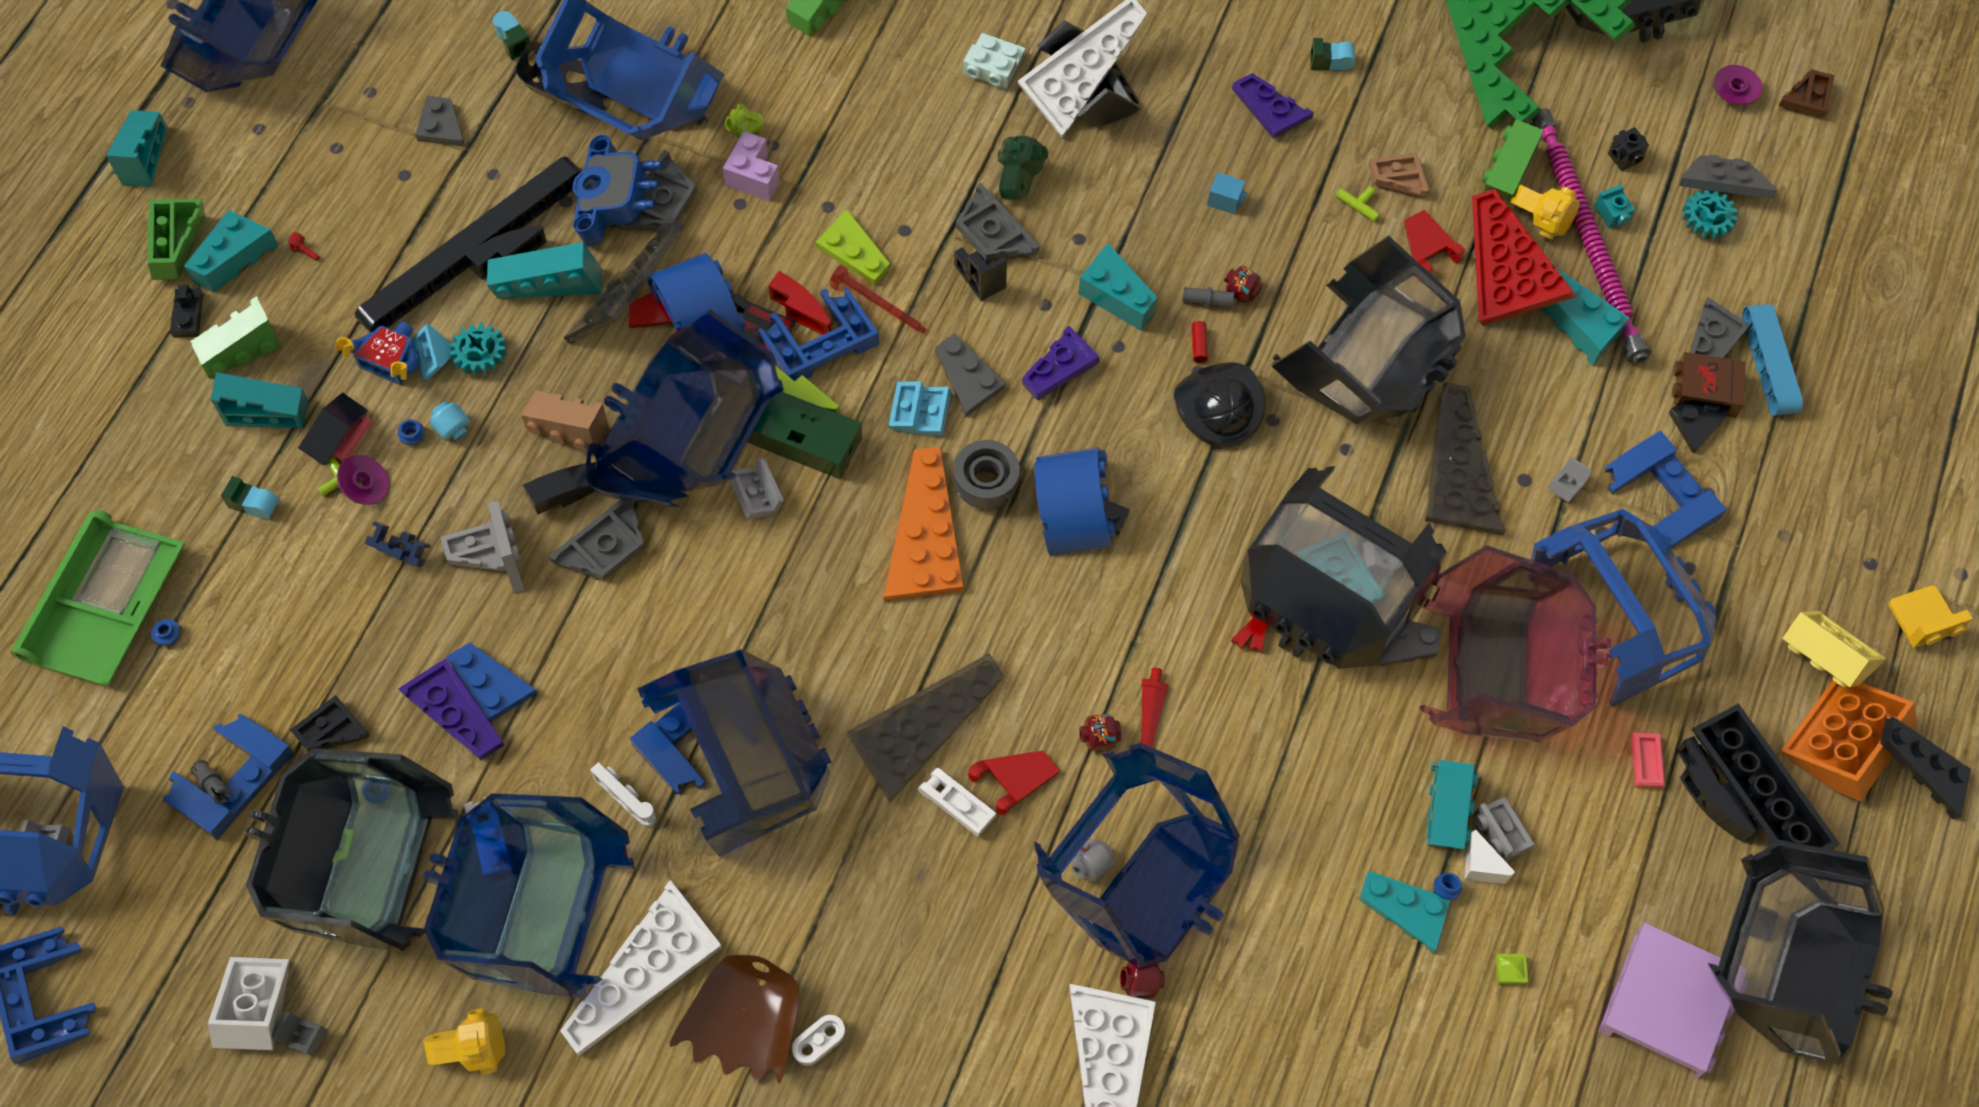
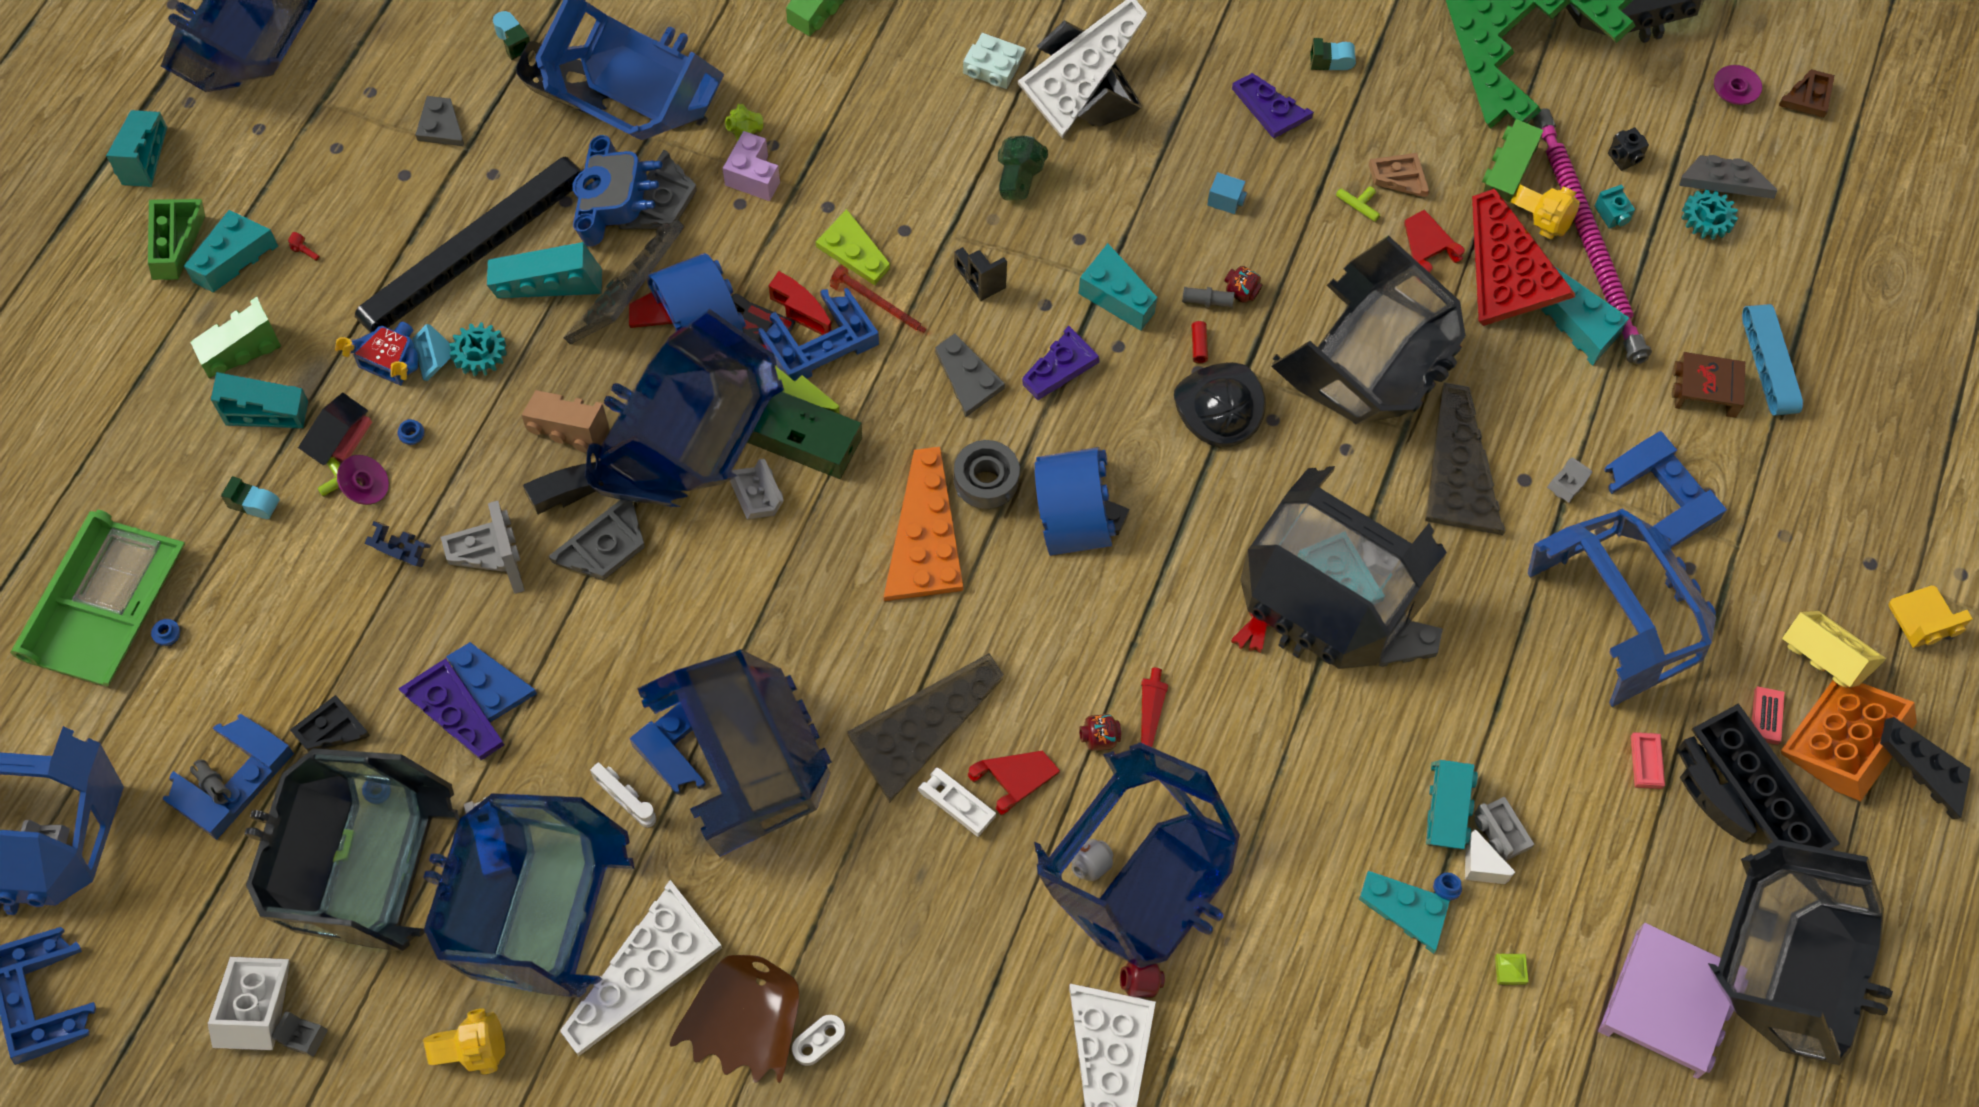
(186, 312): black hinge -> none
(449, 421): medium azure head -> none
(506, 244): black slope -> none
(920, 409): medium azure slope -> none
(993, 228): dark grey wing -> none
(1516, 647): clear pink windscreen -> none
(1697, 421): black wing -> none
(1717, 330): dark grey wing -> none
(1768, 713): none -> coral tile

